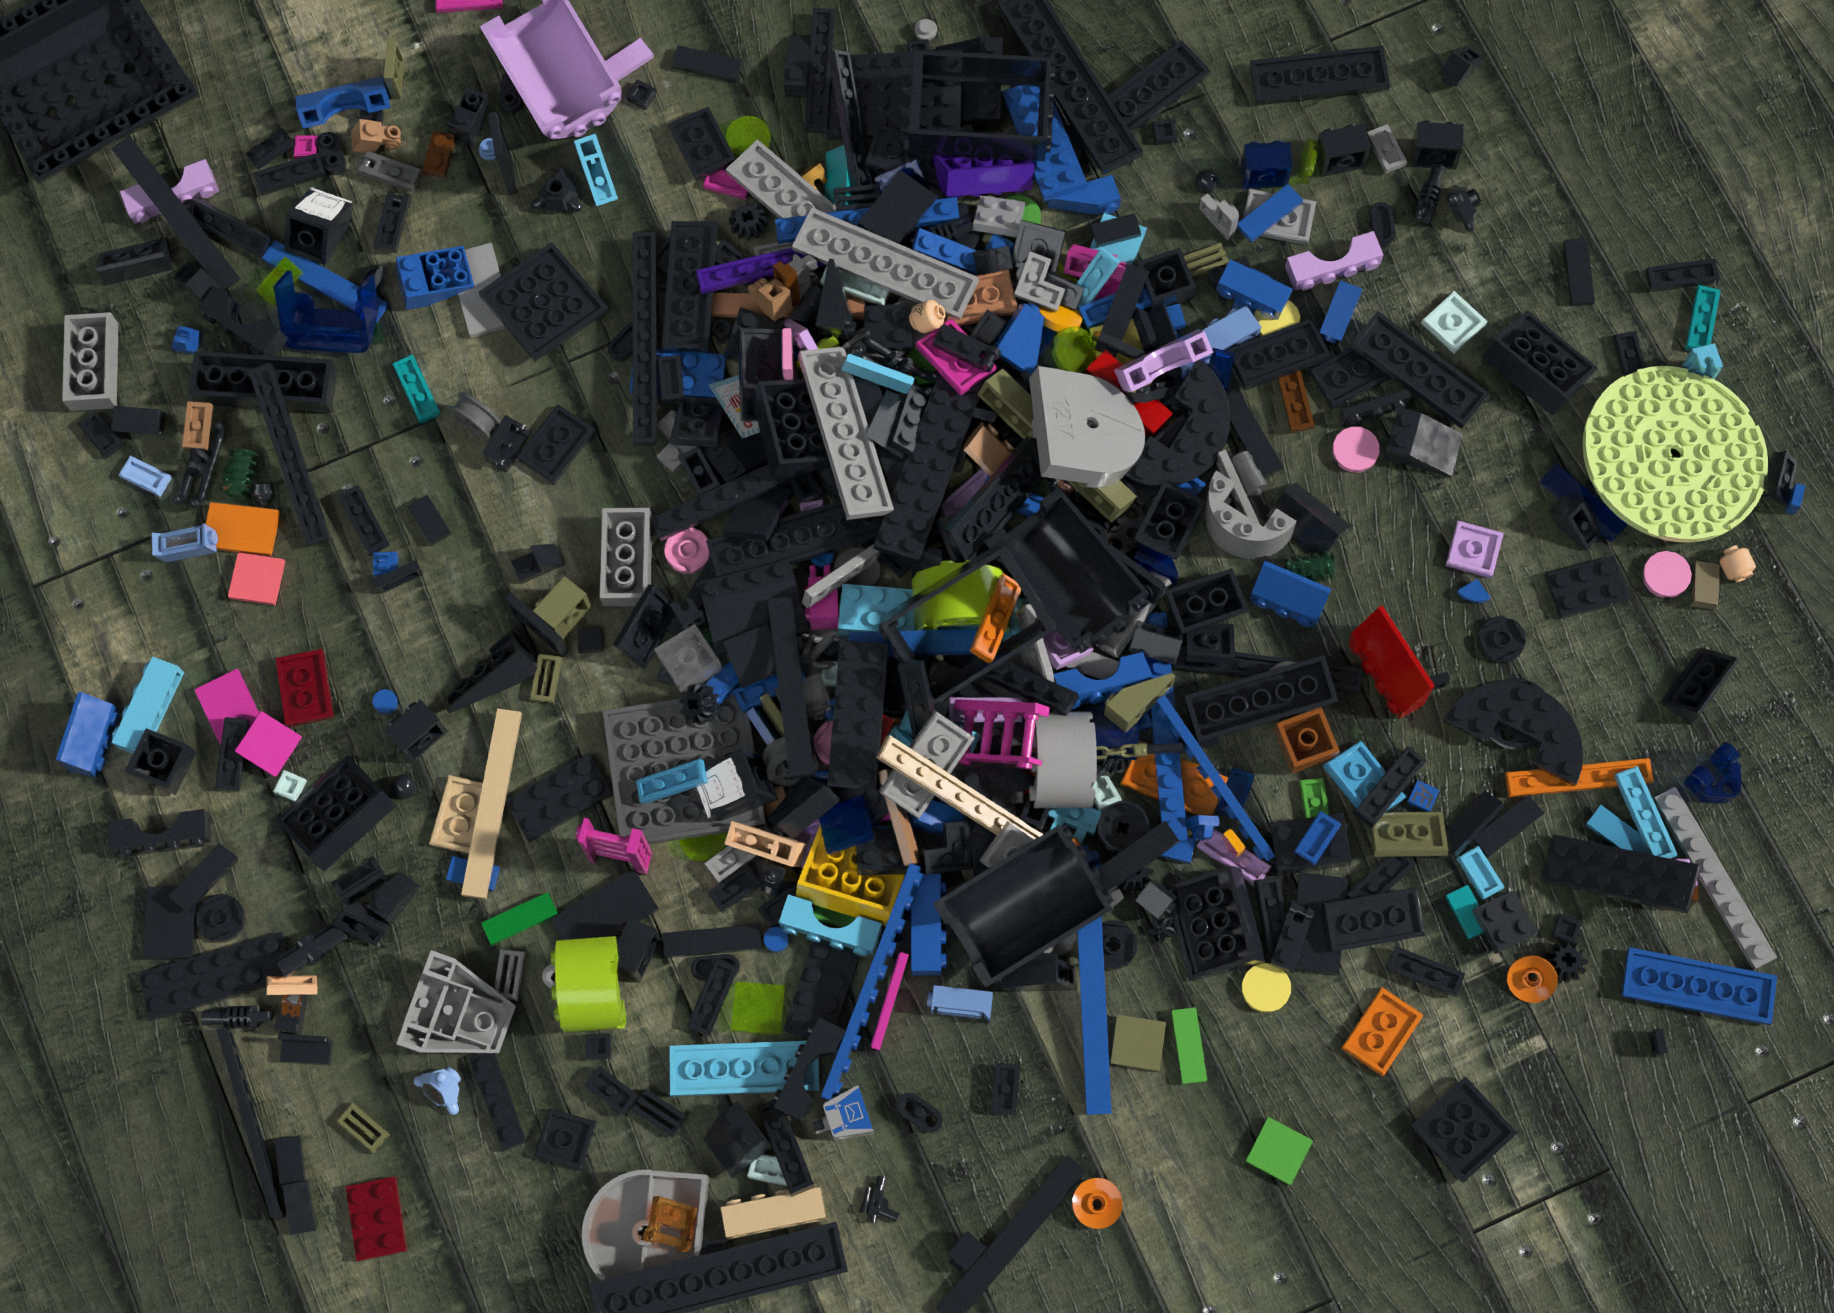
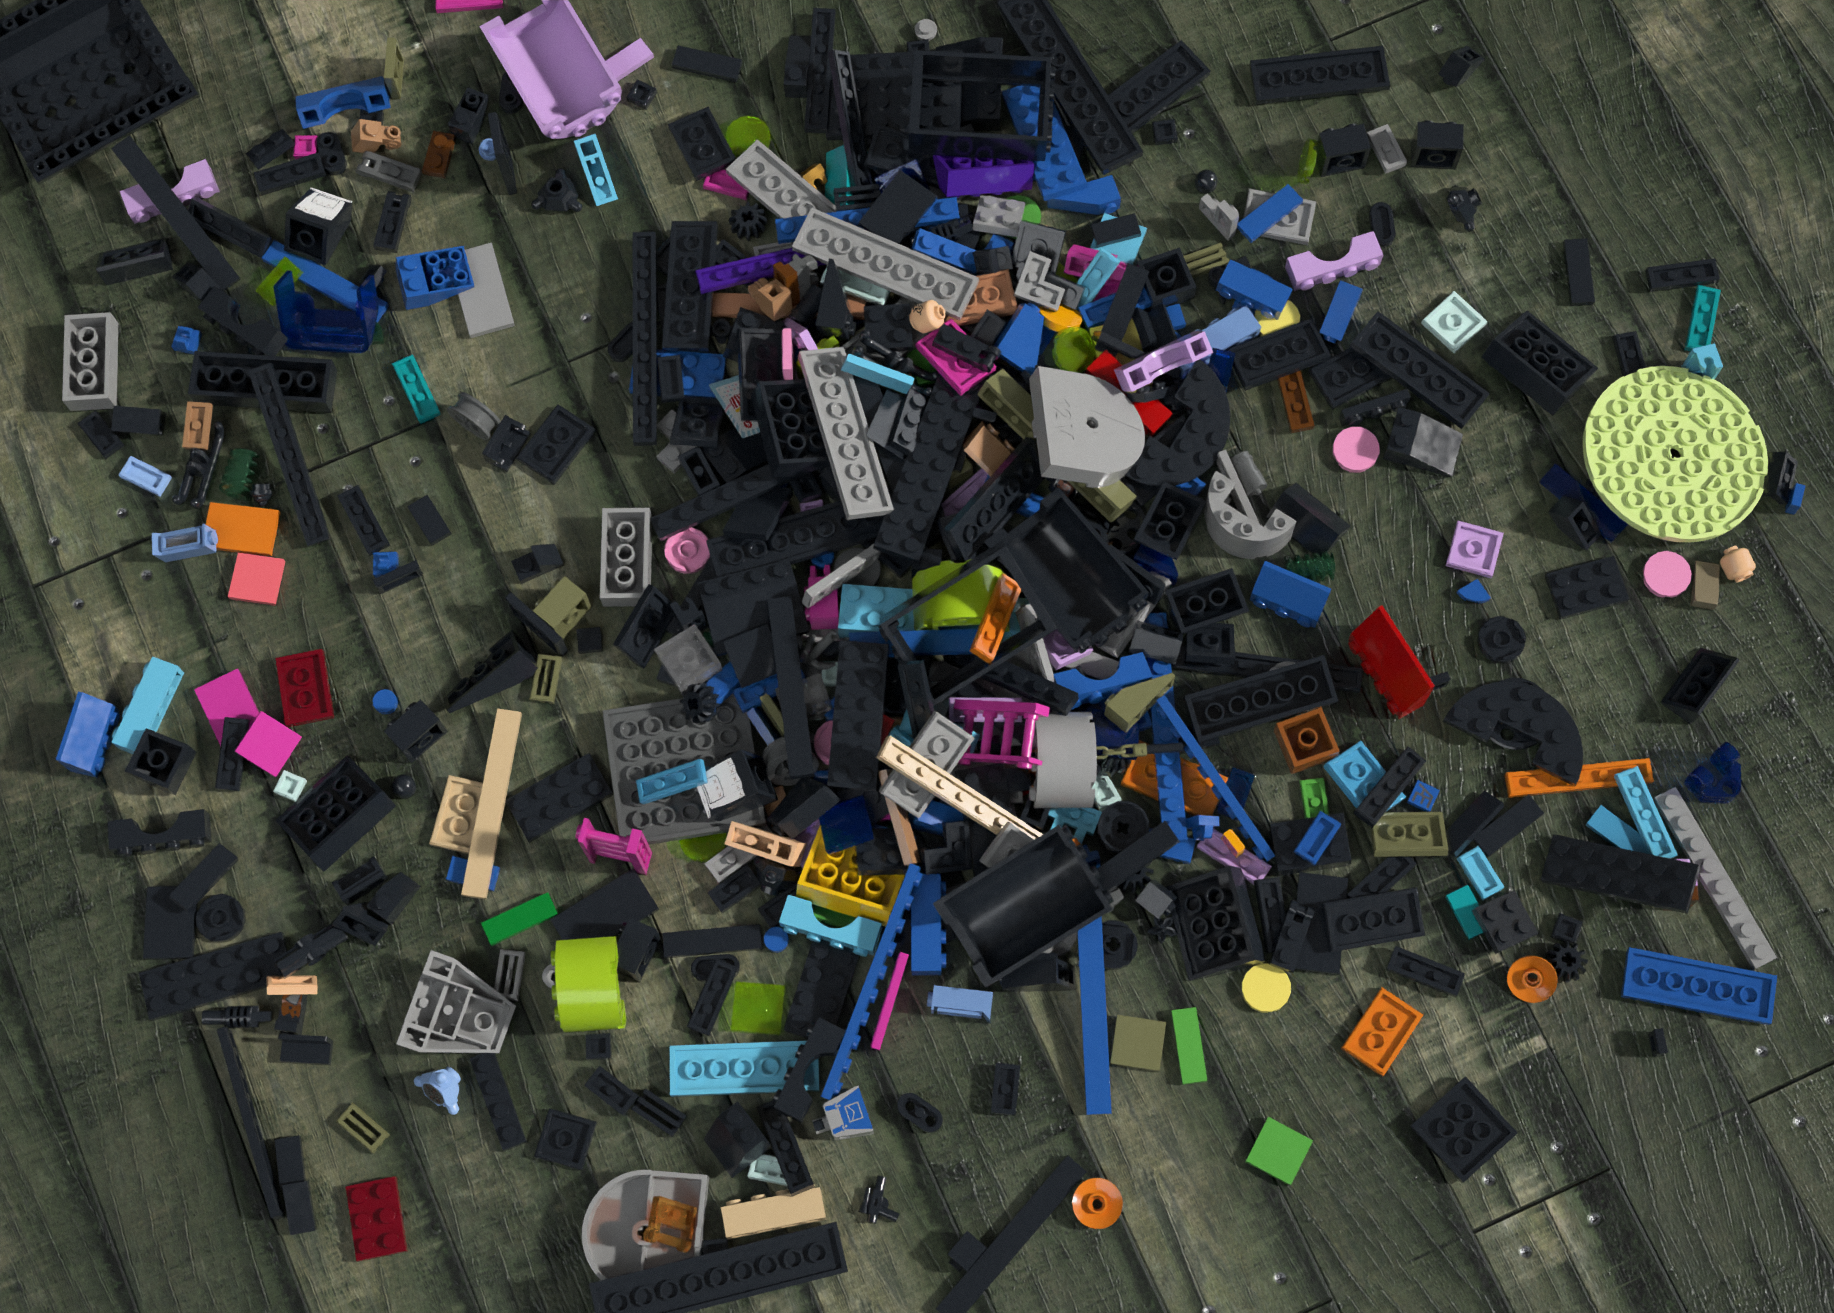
(543, 301): black plate -> none
(1252, 436): black tile -> none
(1266, 165): clear blue brick -> none
(1430, 195): black hinge -> none

